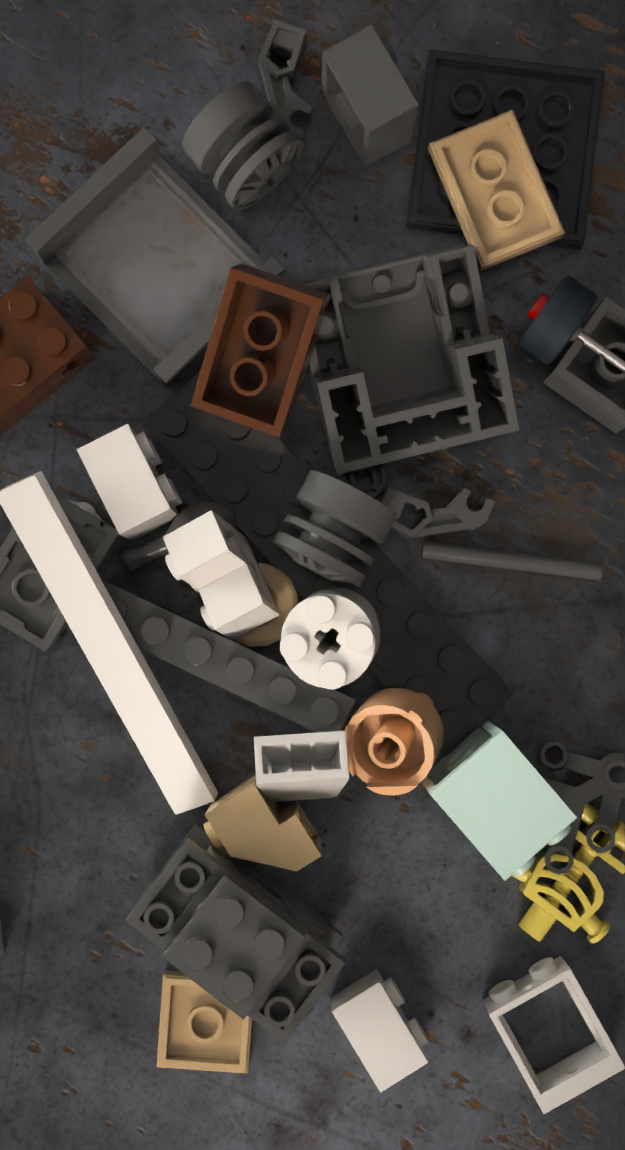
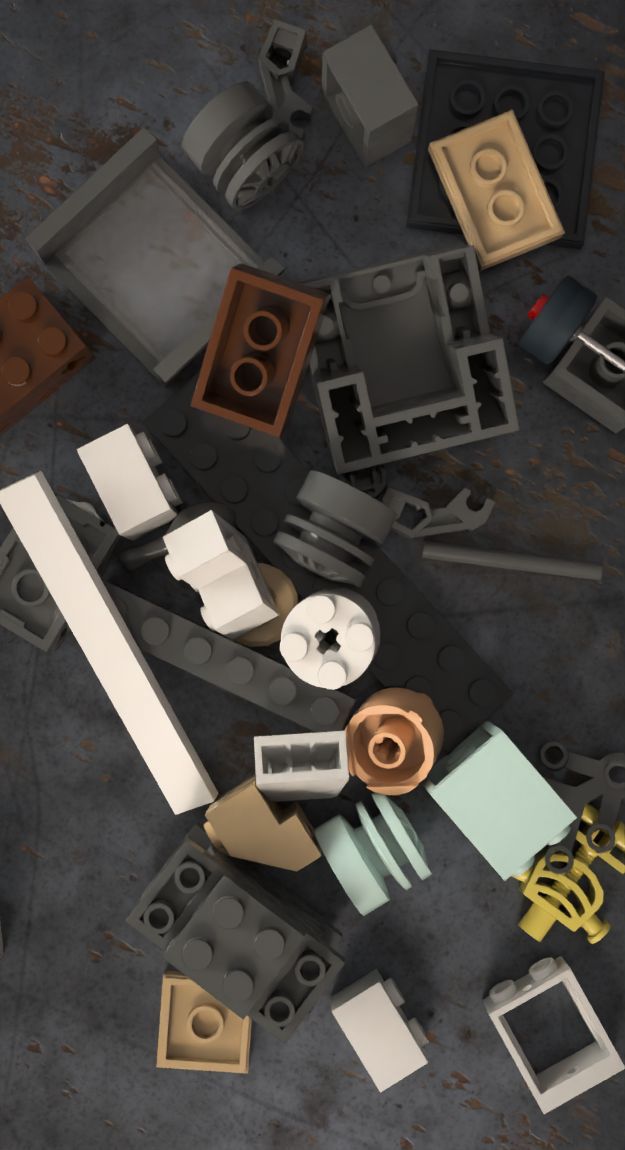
(372, 852): none -> light aqua wheel

